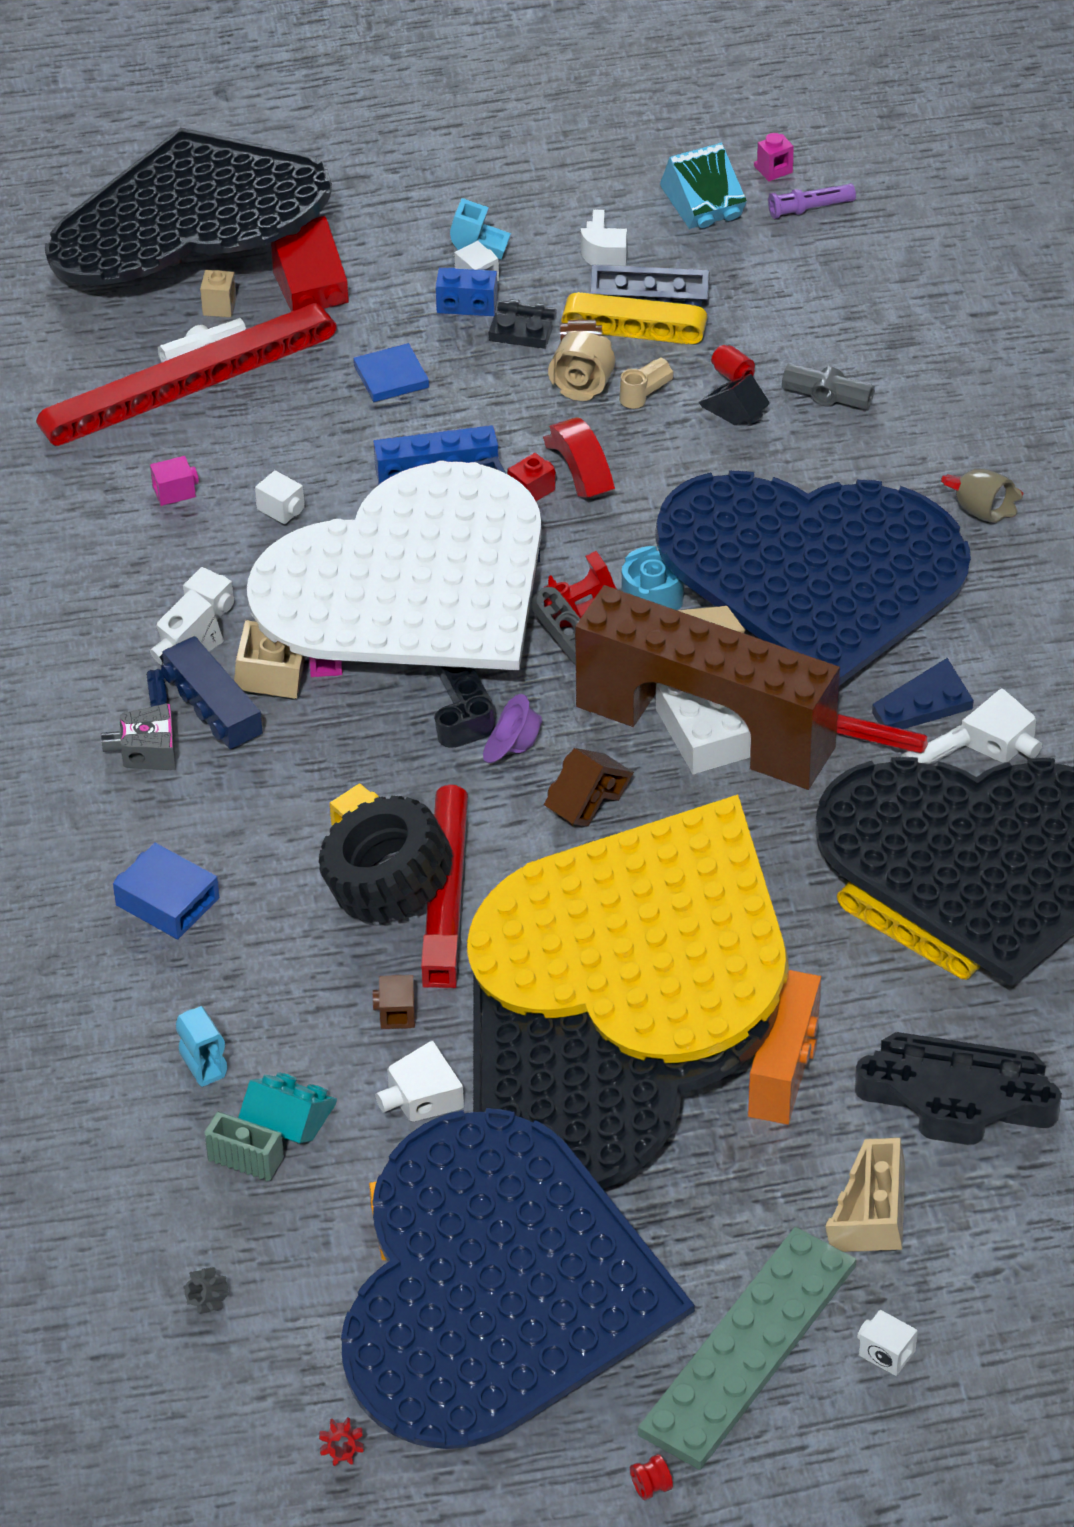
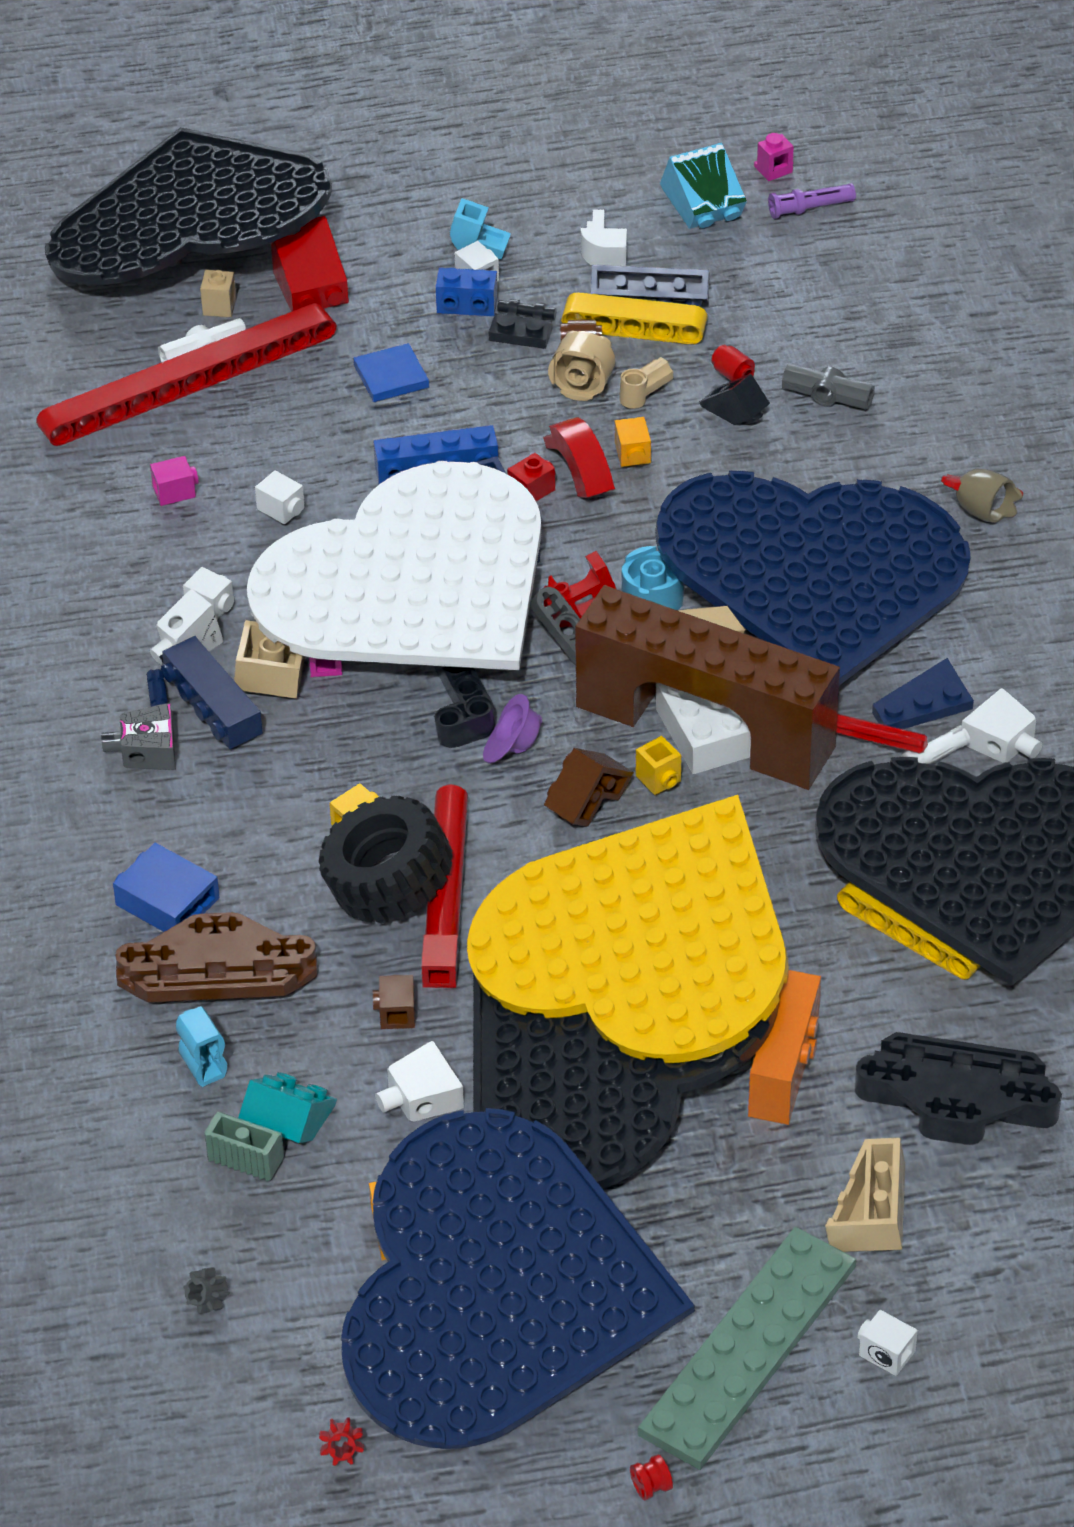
(216, 960): none -> reddish brown connector
(632, 441): none -> light orange brick
(658, 765): none -> yellow brick

